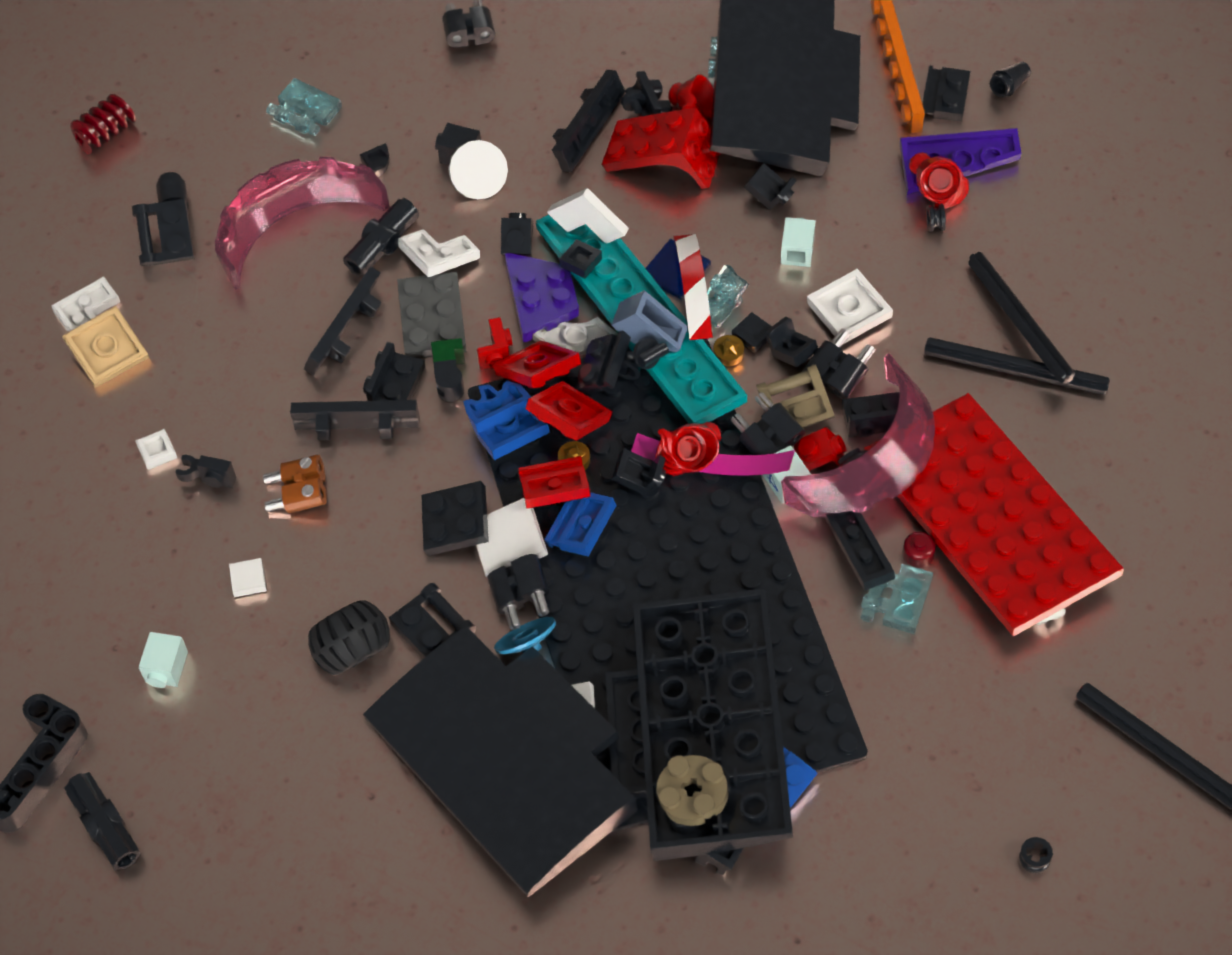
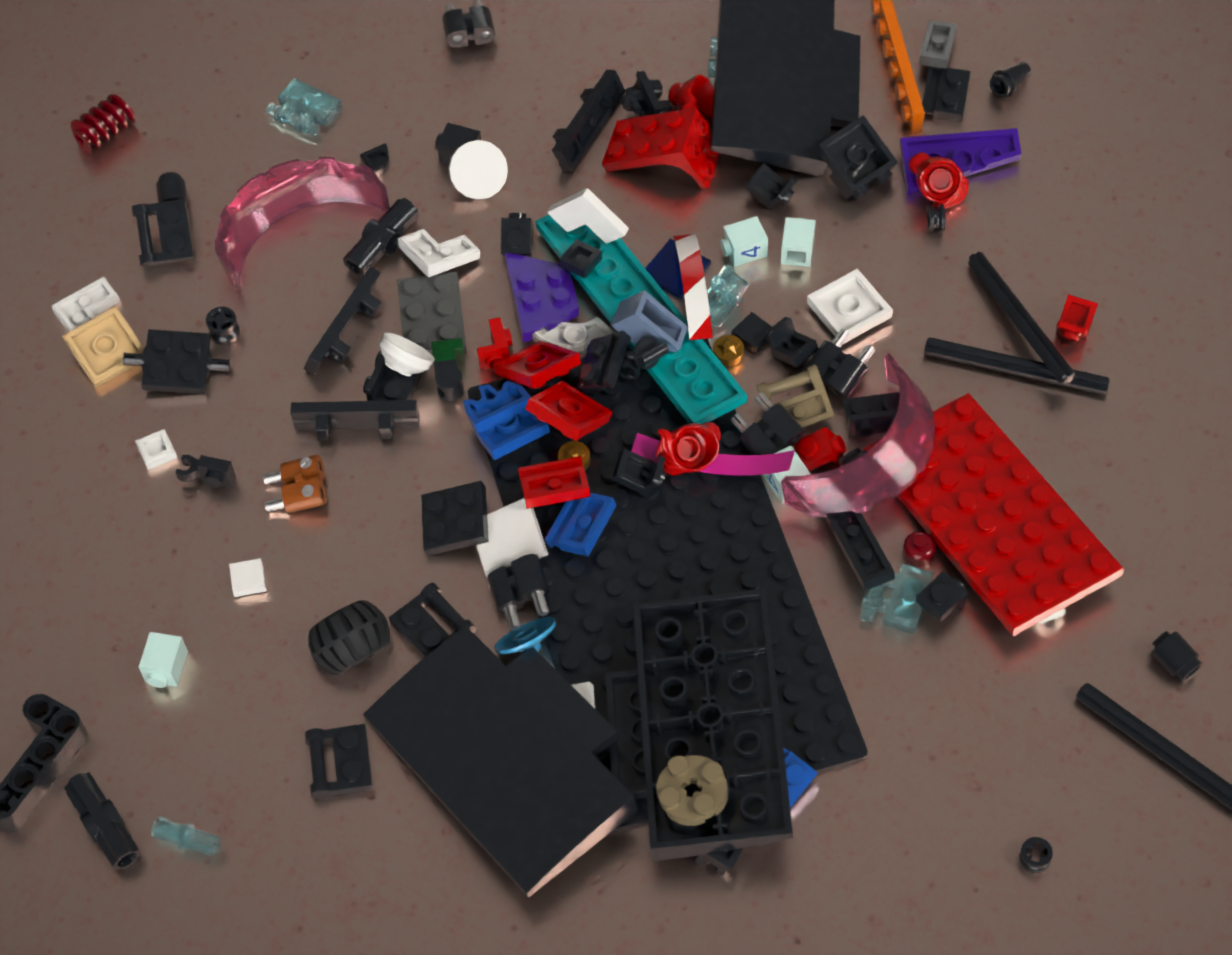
(176, 361): none -> black plate
(185, 836): none -> clear light blue axle
(215, 322): none -> black wheel
(350, 758): none -> black plate
(404, 355): none -> white piece
(744, 241): none -> light aqua brick
(857, 158): none -> black plate
(938, 44): none -> dark grey plate
(942, 596): none -> black bracket
(1076, 318): none -> red bracket
(1176, 655): none -> black brick

